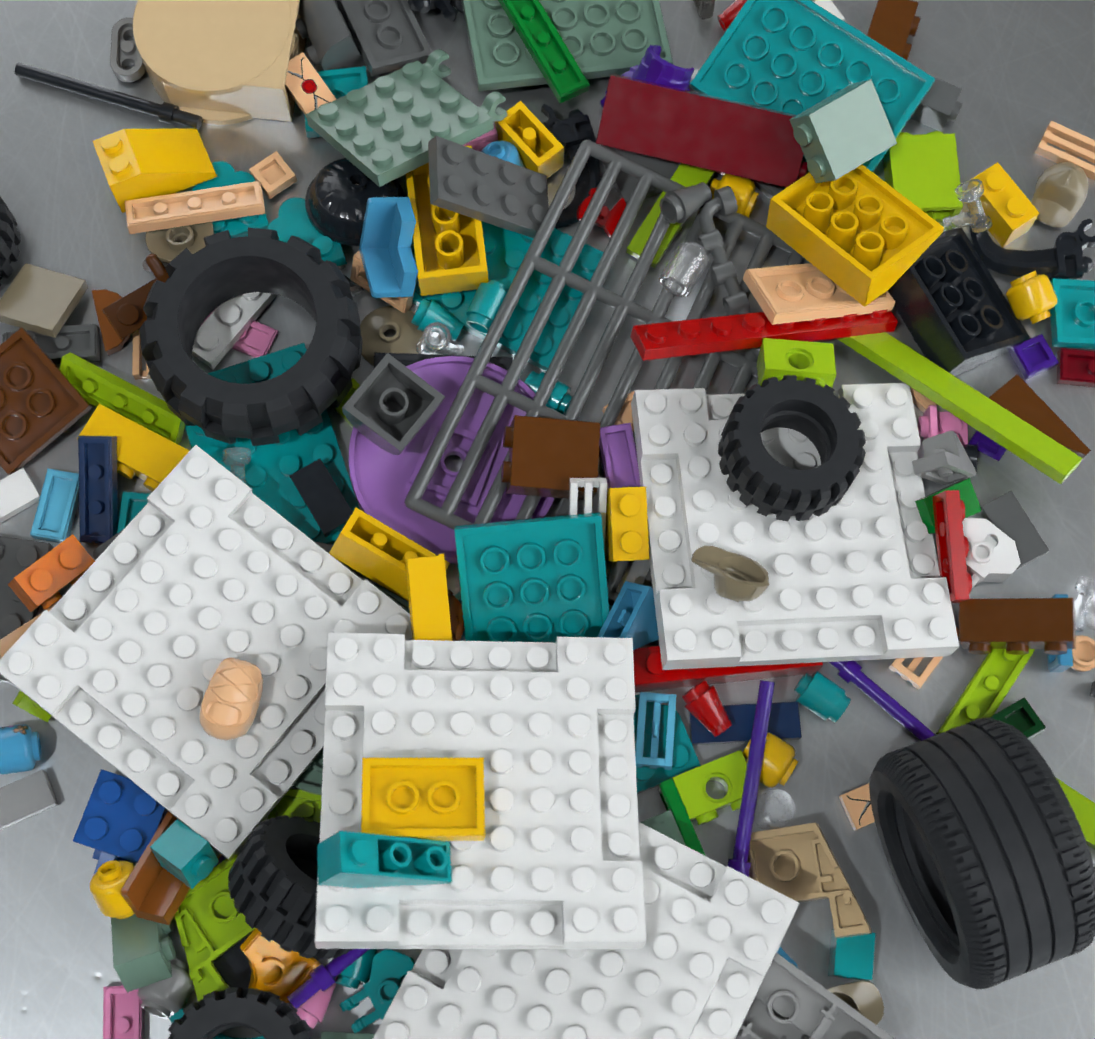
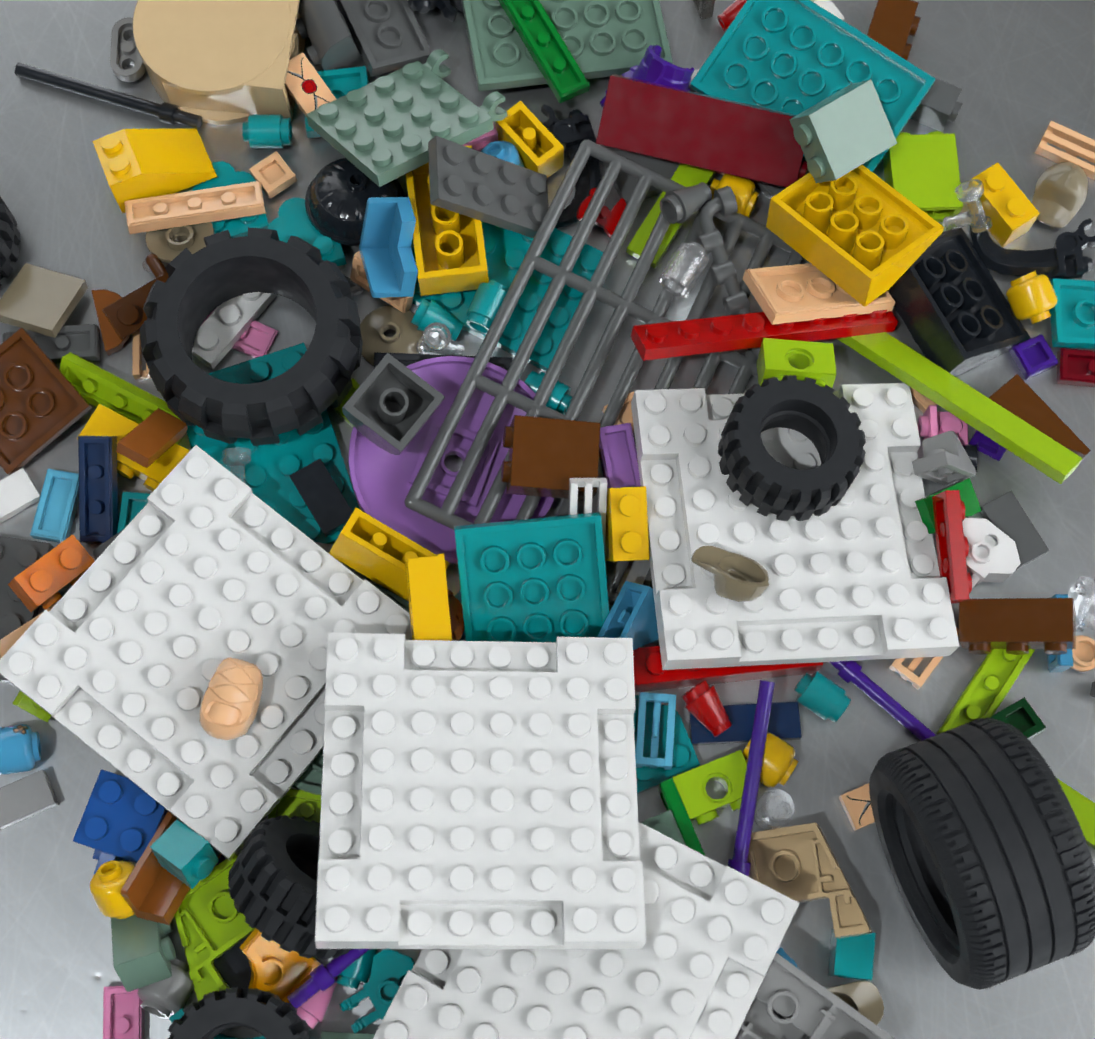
(152, 438): none -> dark orange tile
(267, 131): none -> teal brick
(382, 861): teal slope -> none
(424, 798): yellow plate -> none

